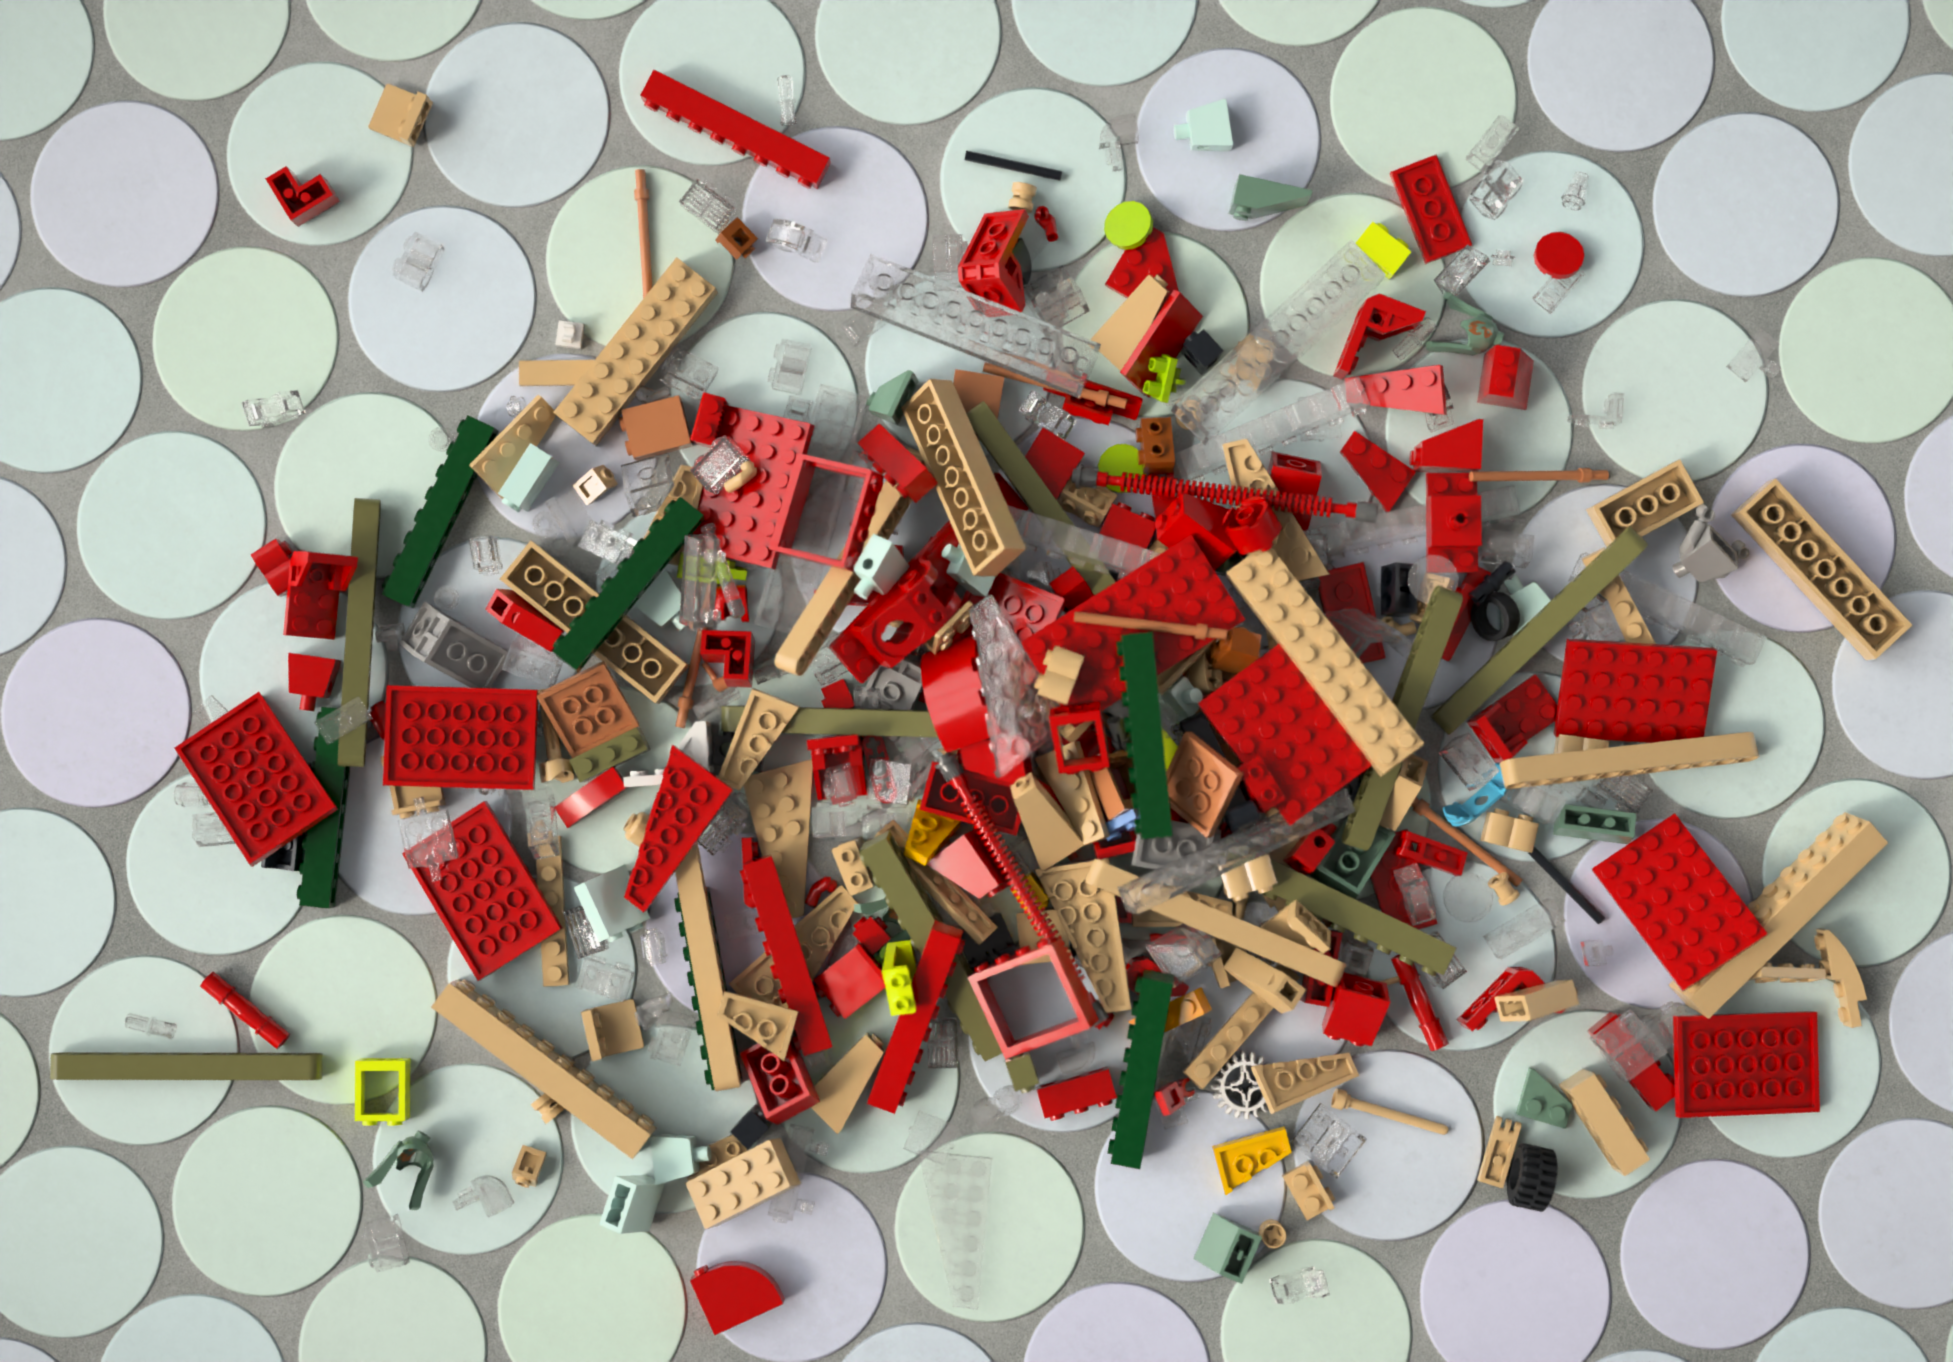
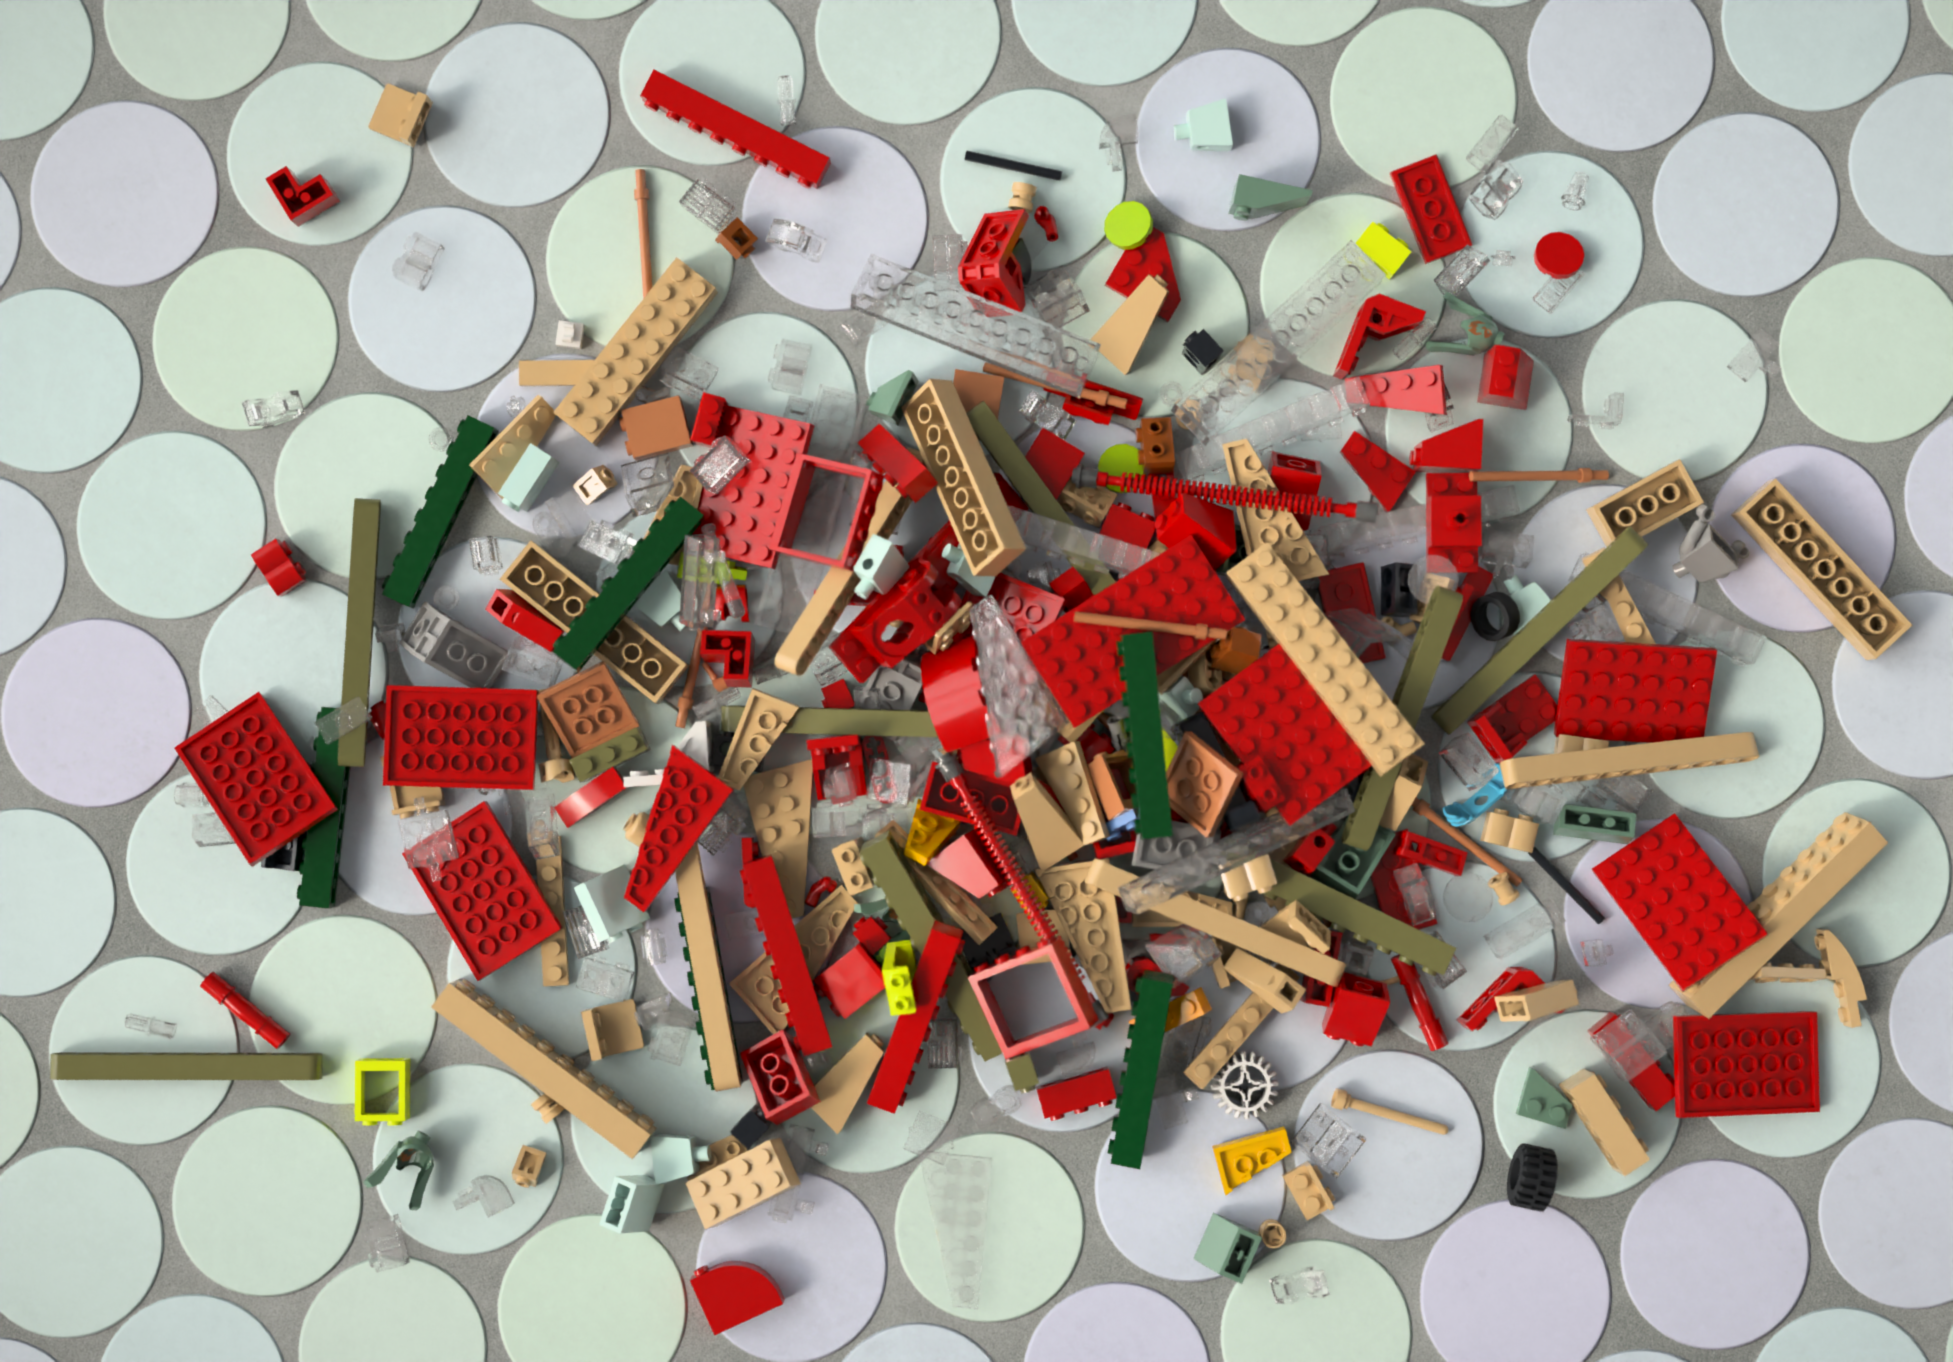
(311, 678): red torso -> none
(314, 593): red bracket -> none
(742, 478): tan arm -> none
(761, 1021): tan wing -> none
(1059, 675): tan brick -> none
(1078, 714): red window -> none
(1165, 336): red tile -> none
(1167, 378): lime hips -> none
(1172, 1096): red plate -> none
(1252, 525): red brick -> none
(1297, 1080): tan wing -> none
(1491, 583): black pin -> none
(1499, 1152): tan hinge -> none

